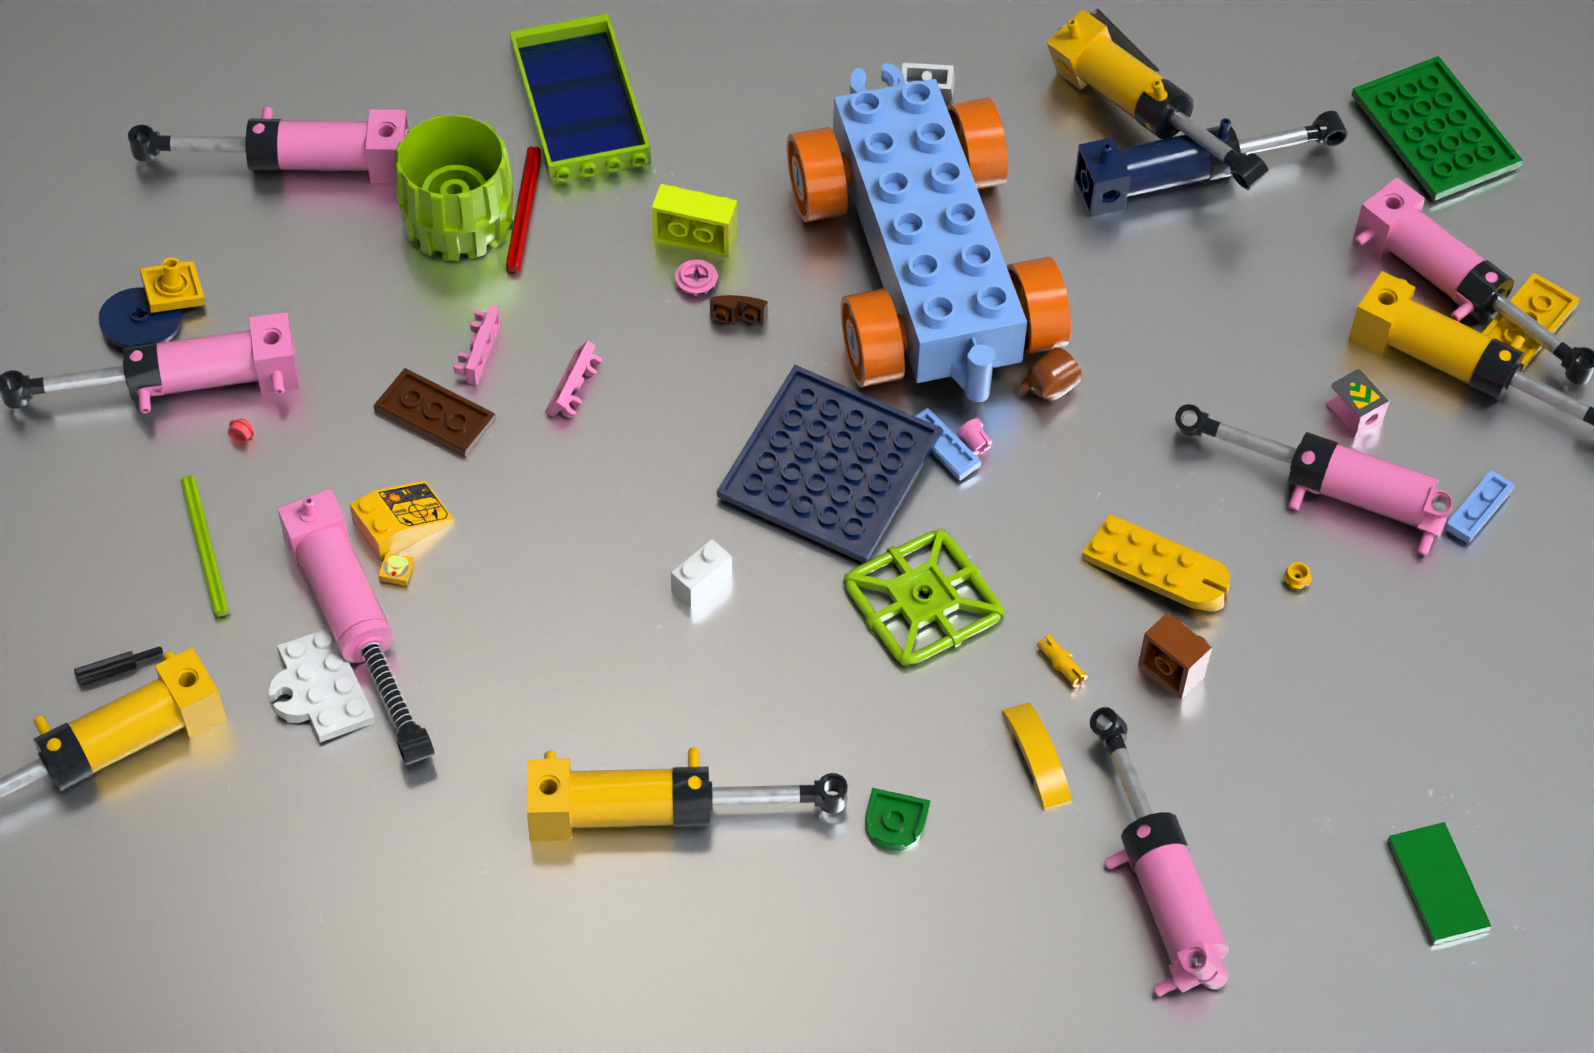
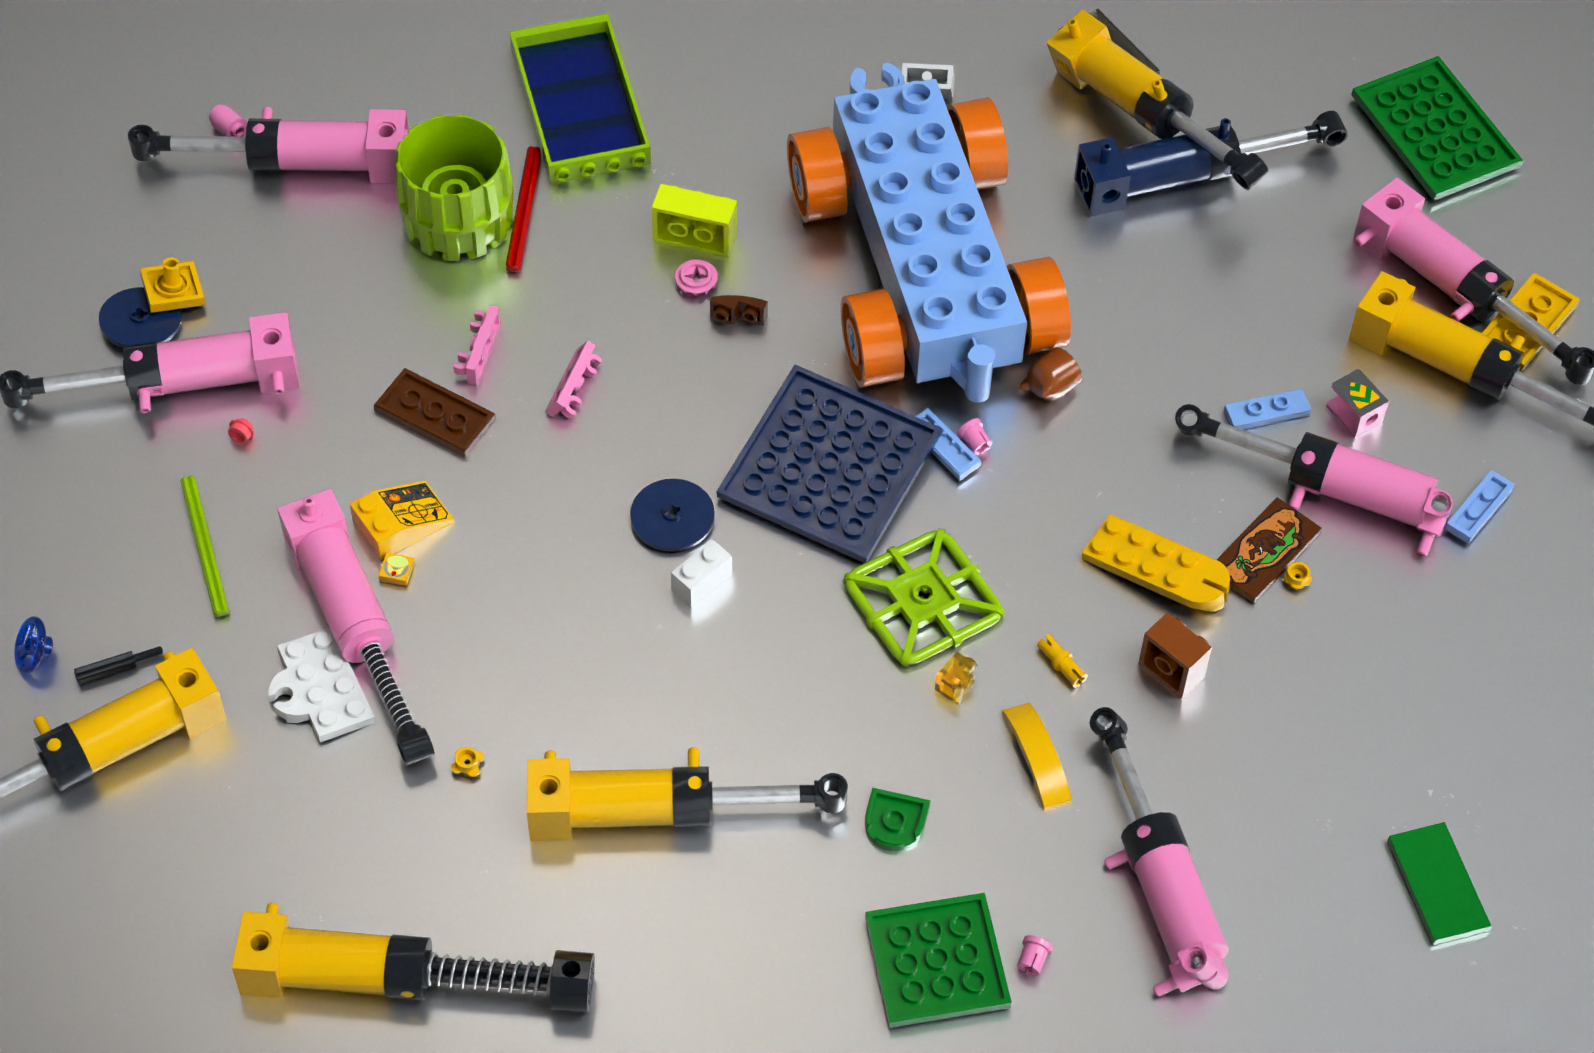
(37, 644): none -> clear blue piece
(227, 121): none -> bright pink brick
(398, 966): none -> piece
(467, 754): none -> yellow plate
(658, 528): none -> dark blue piece
(937, 960): none -> green plate
(956, 677): none -> clear yellow brick
(1033, 954): none -> bright pink bush
(1267, 548): none -> tile
(1268, 409): none -> light blue plate

